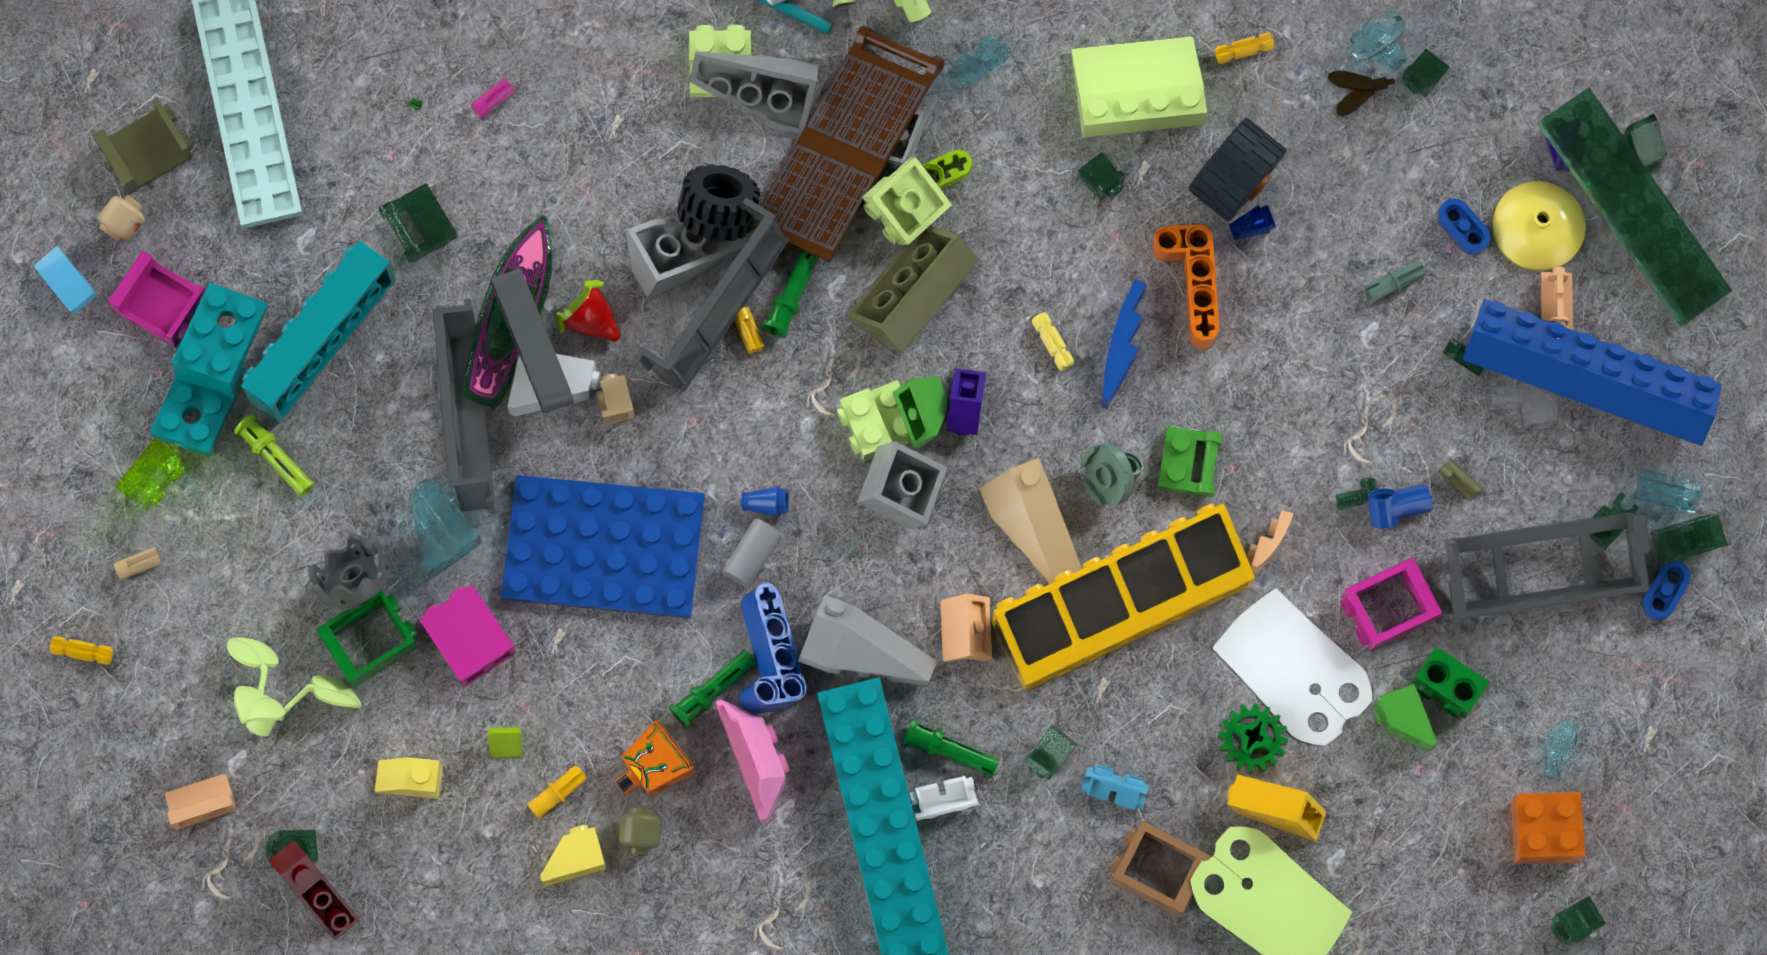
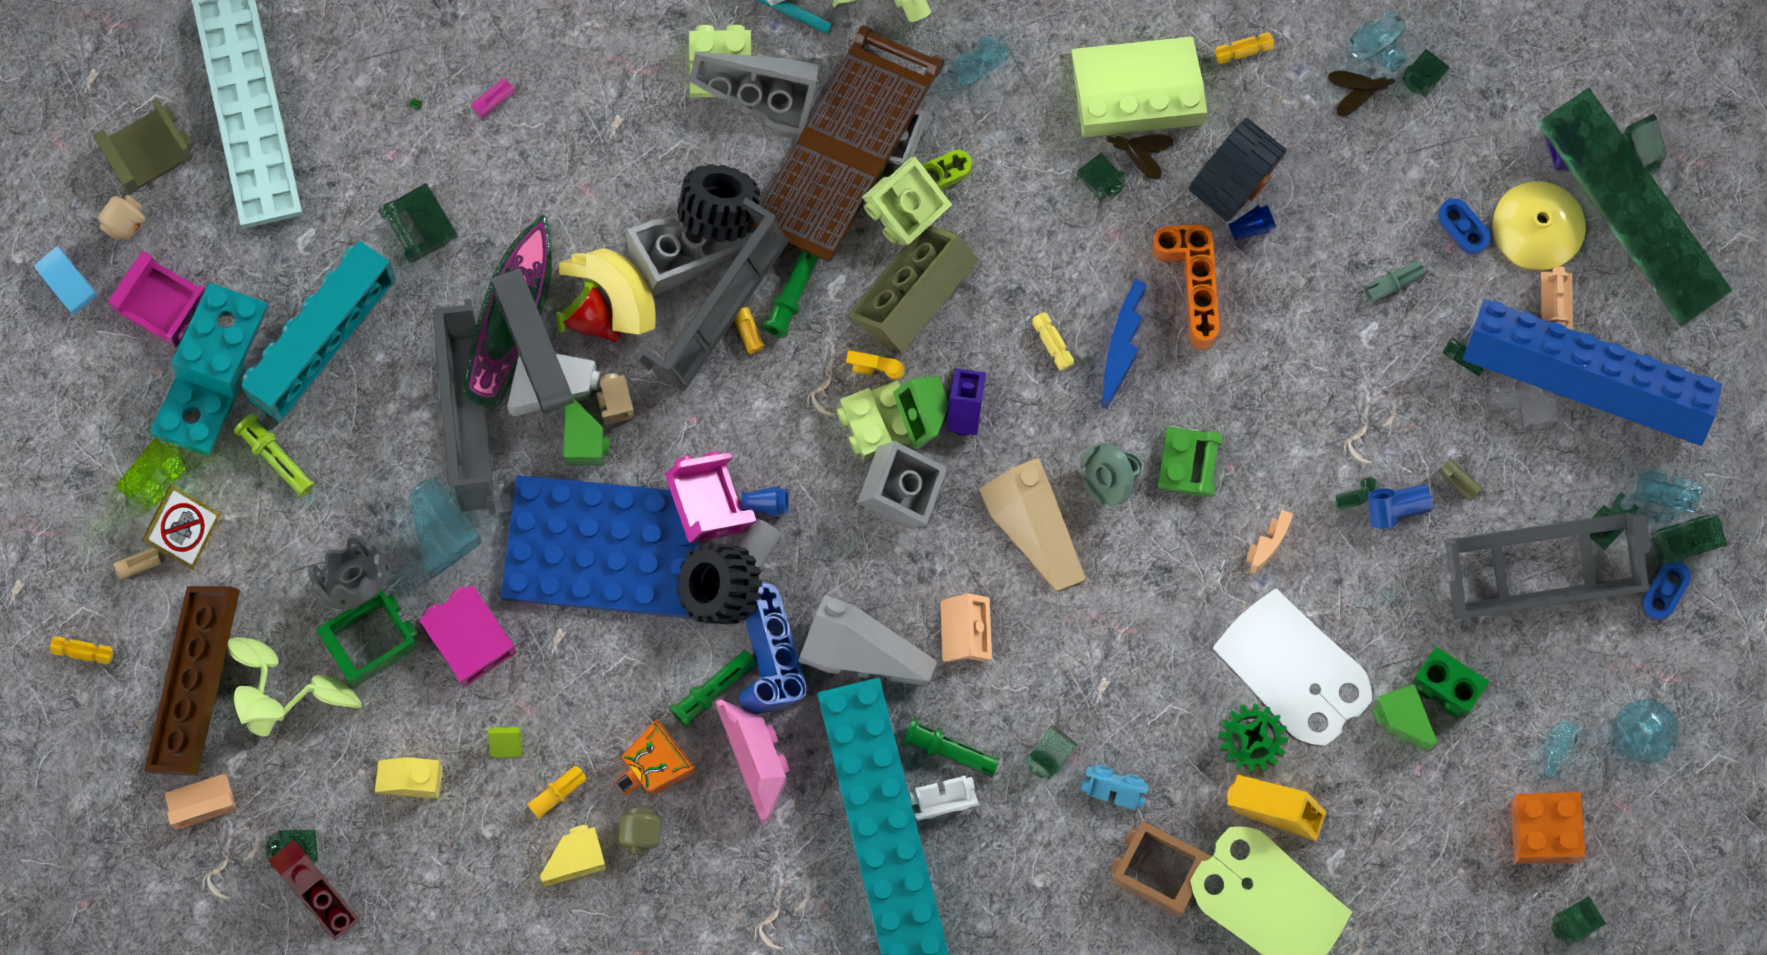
(181, 527): none -> piece
(192, 680): none -> reddish brown plate
(583, 438): none -> bright green slope
(627, 288): none -> light yellow arch
(707, 497): none -> panel
(737, 583): none -> black tyre
(865, 364): none -> yellow plate
(1122, 596): window -> none
(1138, 150): none -> dark brown piece
(1419, 591): dark pink window -> none
(1645, 731): none -> clear light blue tile

